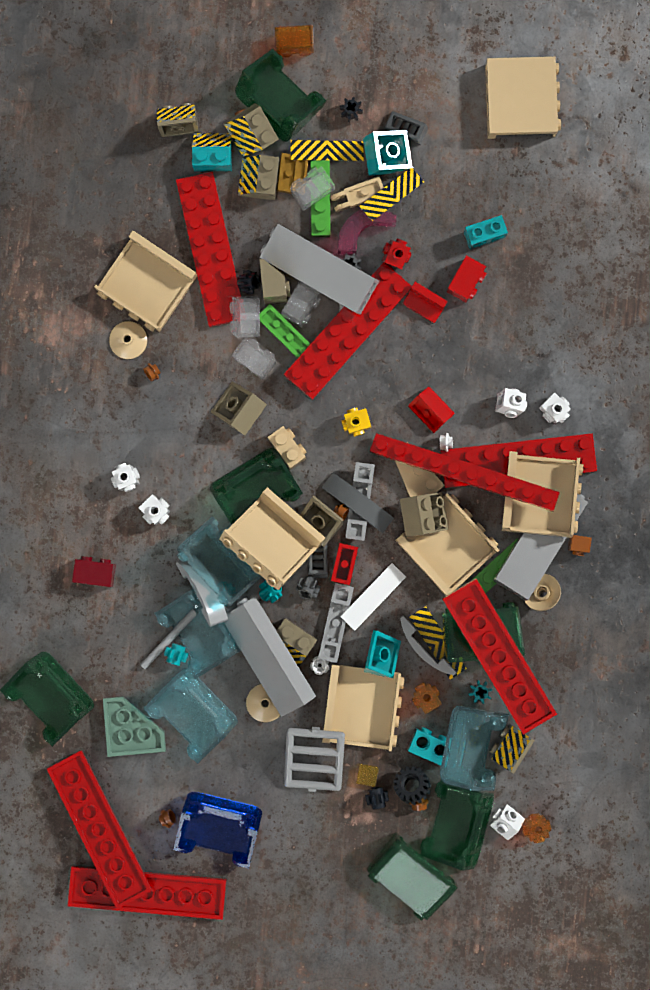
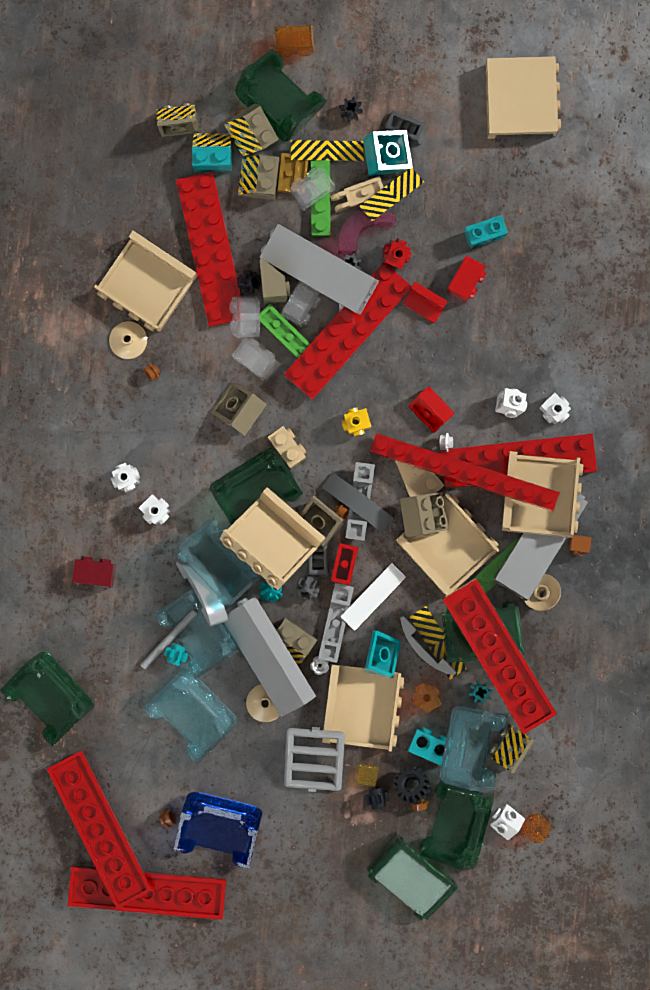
(130, 730): sand green plate -> none

